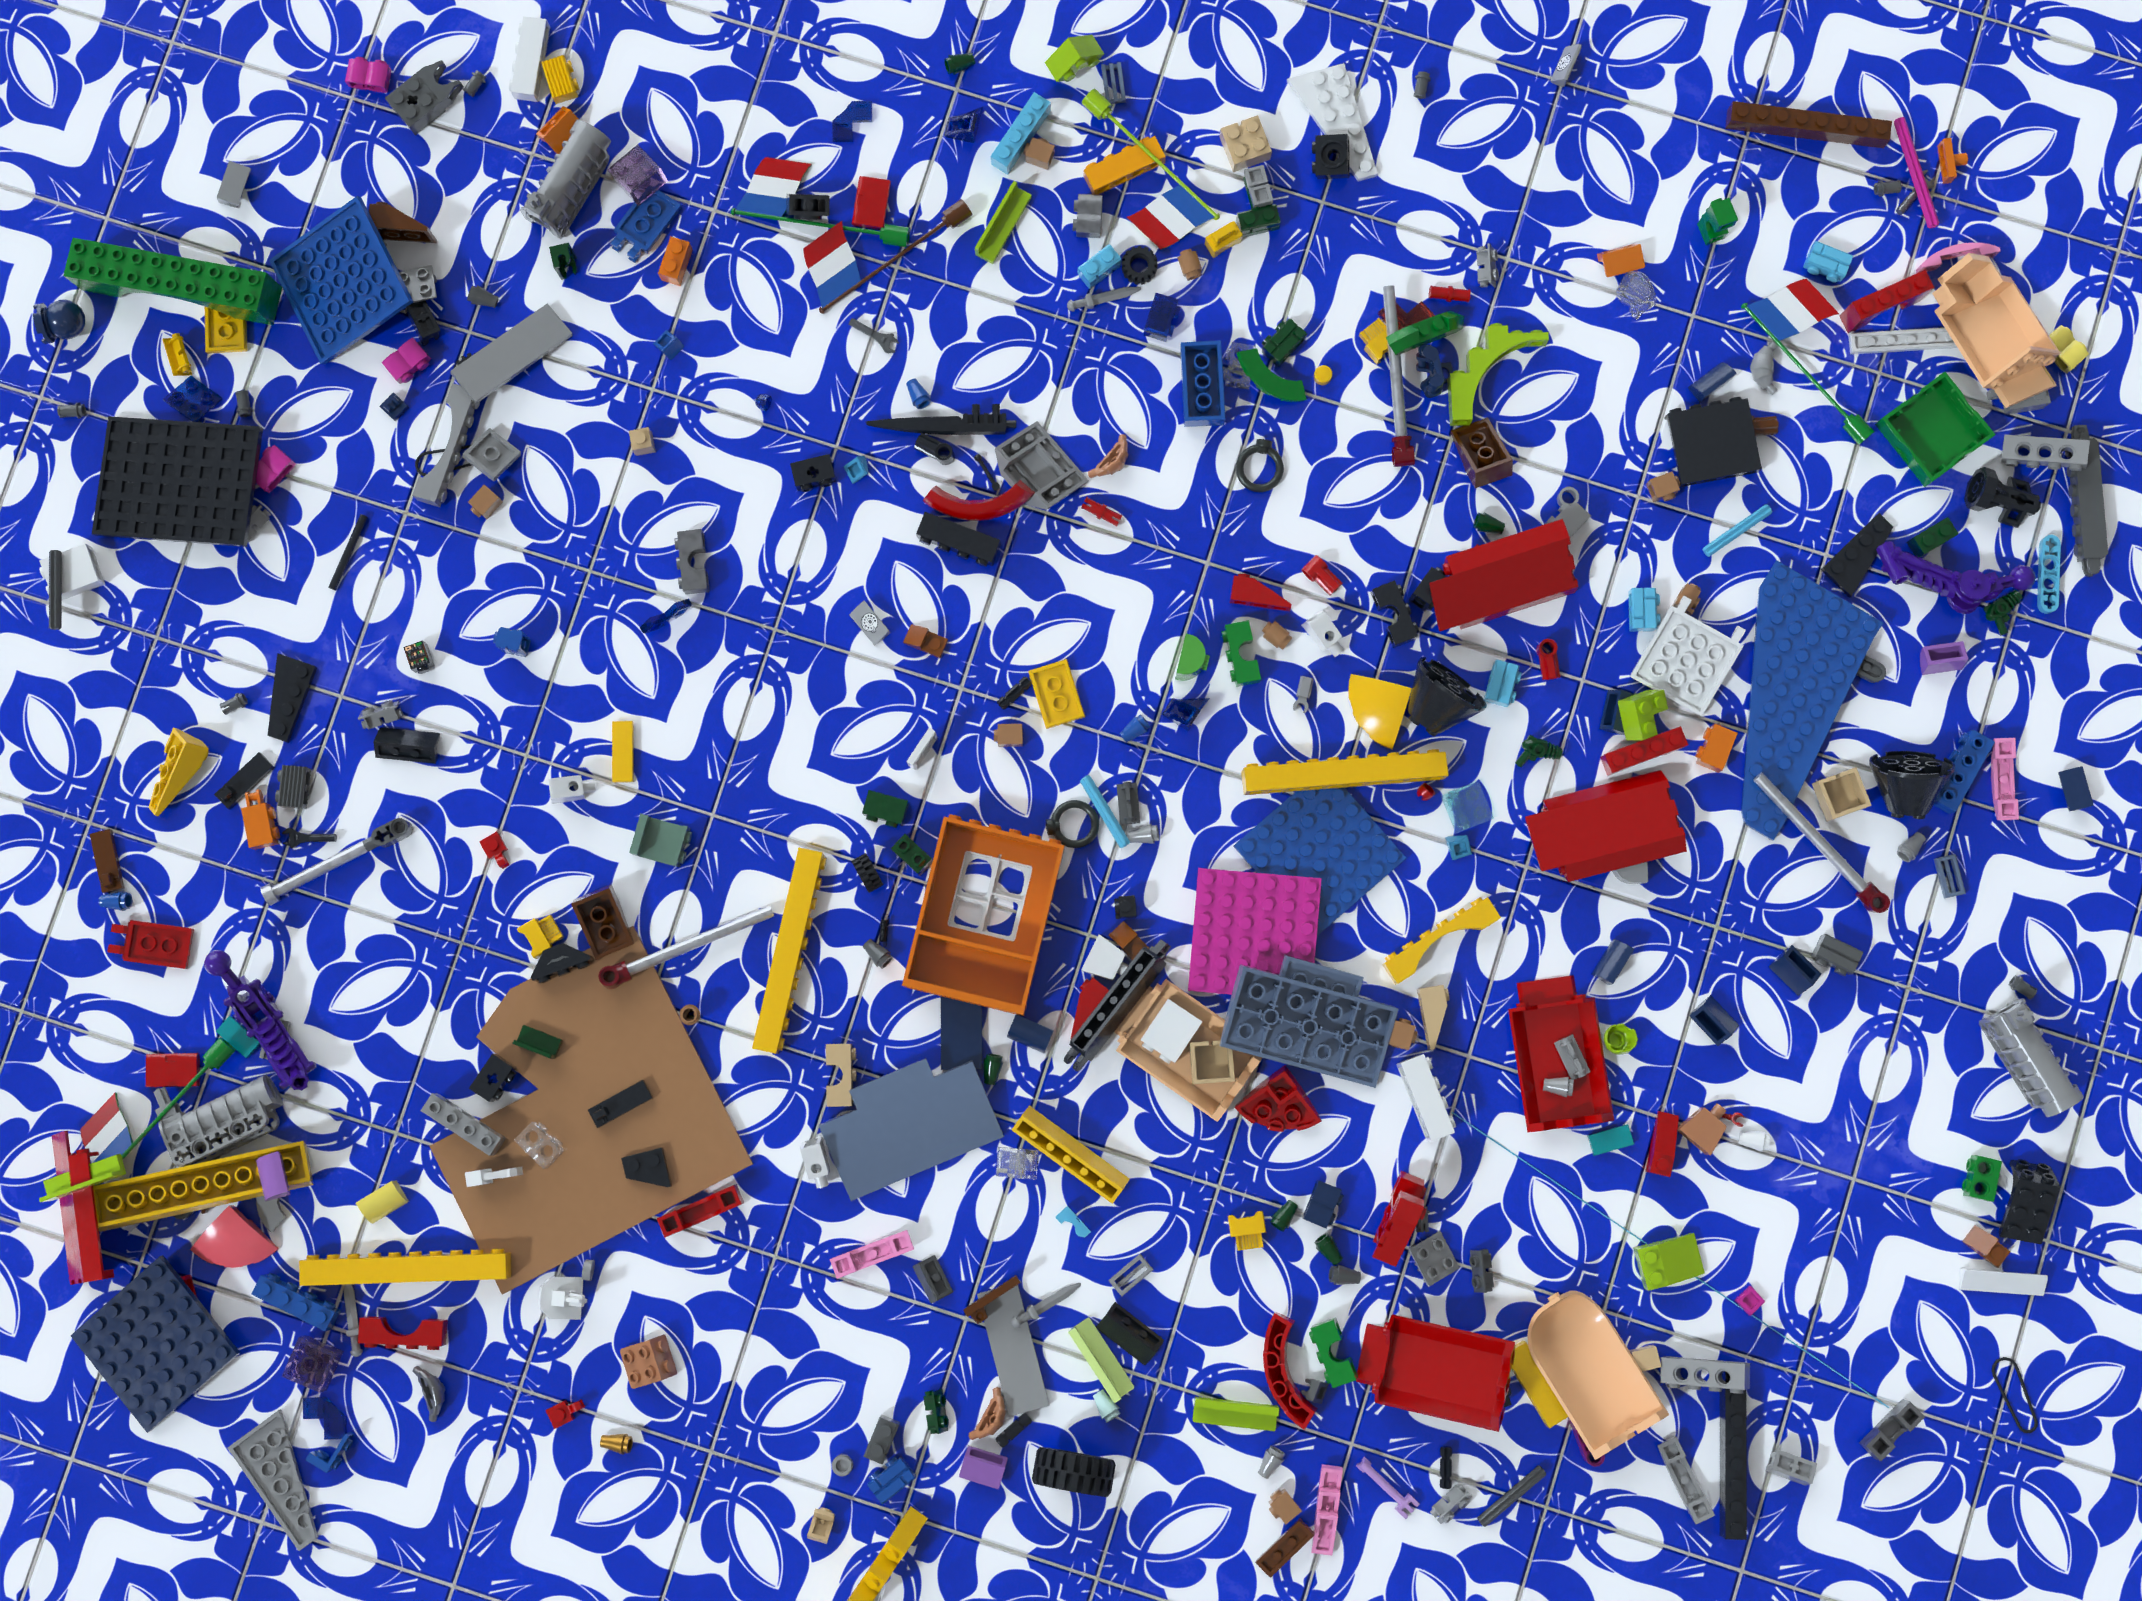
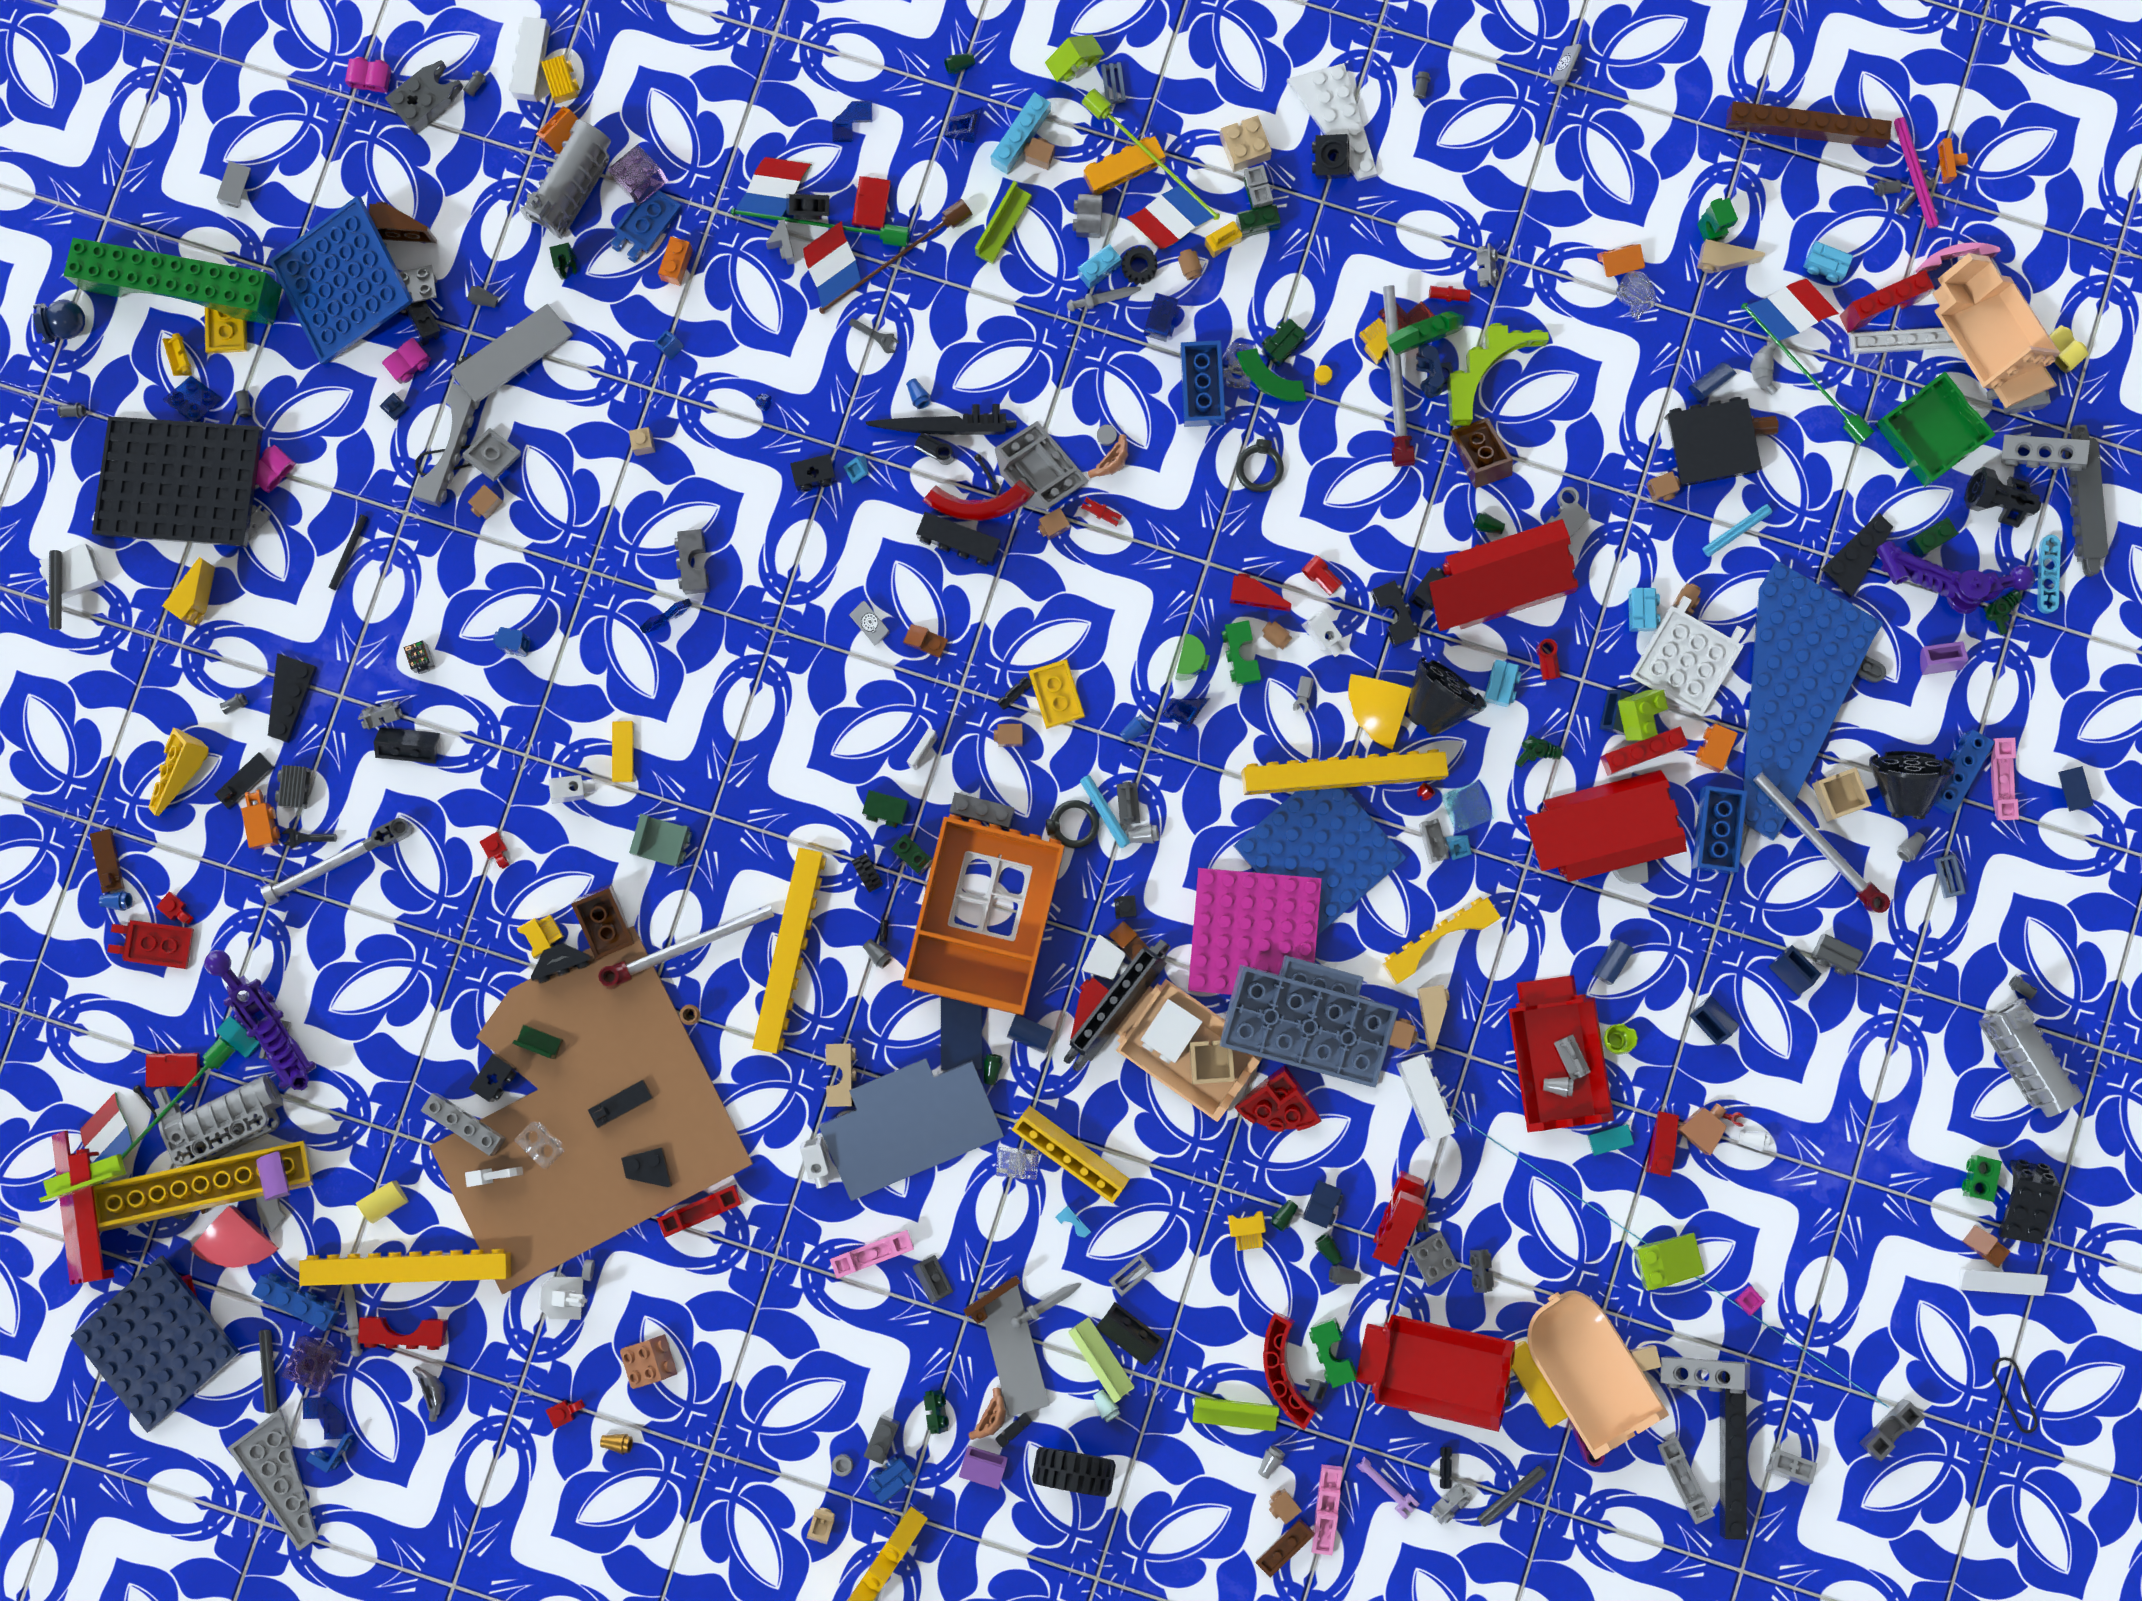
(137, 1089): none -> black hinge
(173, 908): none -> red plate
(192, 594): none -> yellow slope
(267, 1369): none -> dark grey axle
(780, 238): none -> light grey slope
(982, 810): none -> flat silver arch
(1053, 524): none -> medium nougat brick
(1106, 435): none -> light grey tile
(1433, 841): none -> light grey hinge
(1719, 830): none -> blue brick
(1722, 256): none -> tan slope

